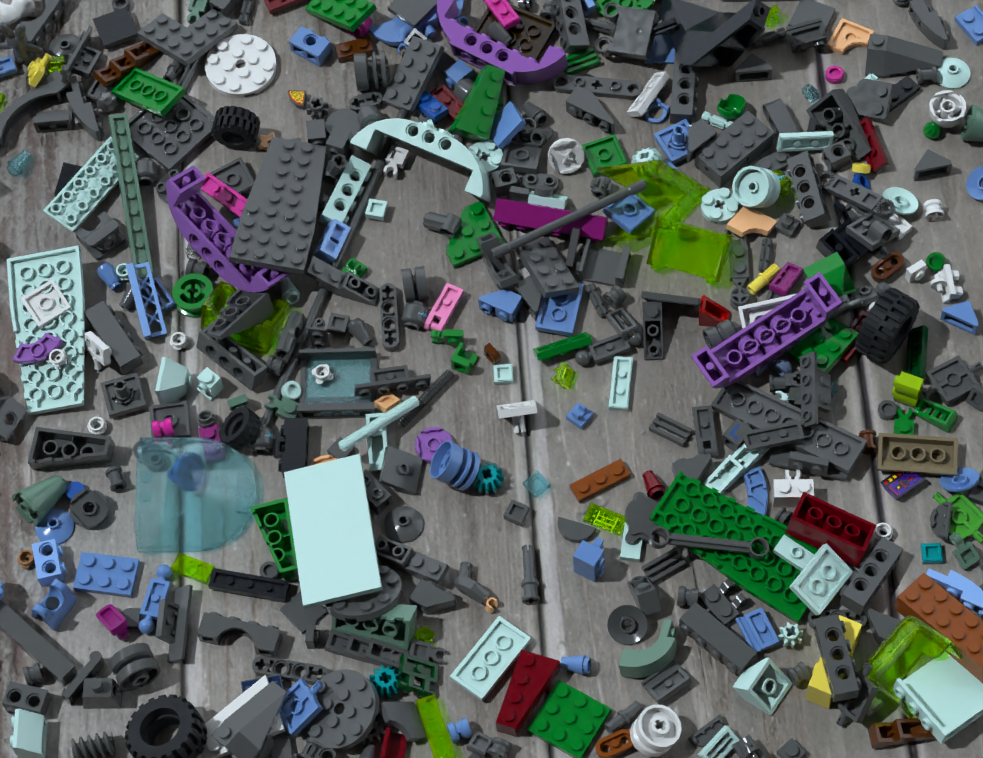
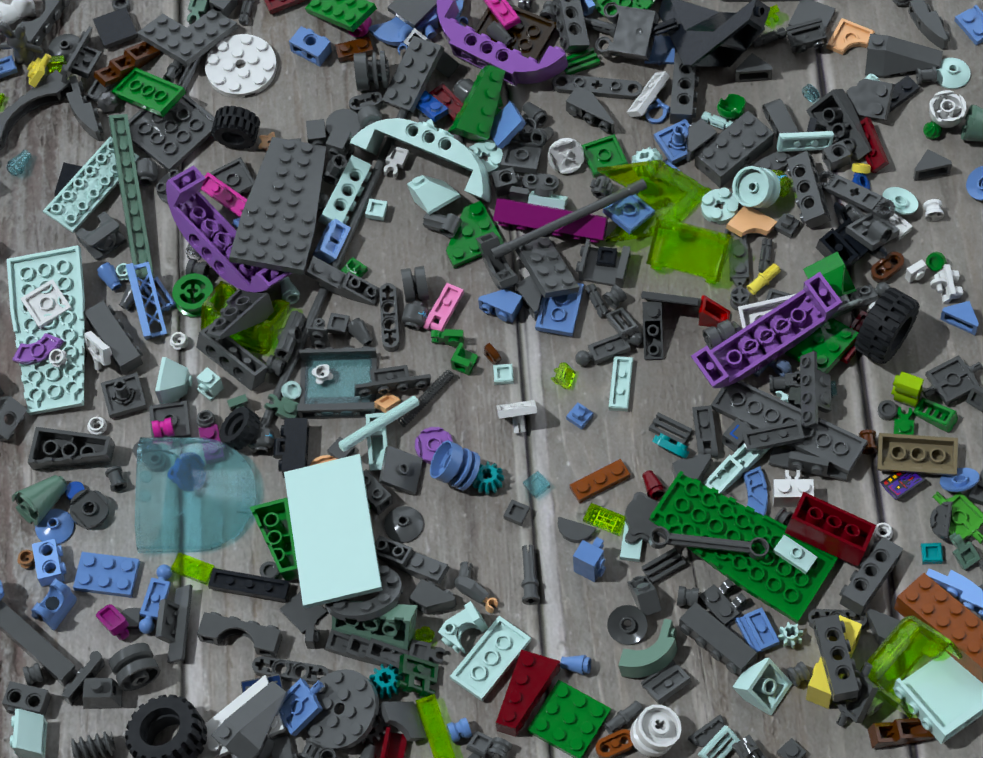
(53, 121): dark grey panel -> none
(297, 97): tile -> none
(317, 108): dark grey gear -> none
(431, 193): none -> light aqua slope
(456, 72): medium blue brick -> none
(466, 619): none -> light aqua tile
(562, 346): green plate -> none
(573, 246): dark grey tile -> none
(606, 257): none -> black tile
(664, 441): none -> teal plate
(786, 279): magenta plate -> none
(821, 579): light aqua plate -> none
(834, 74): dark pink tile -> none
(917, 351): dark green plate -> none

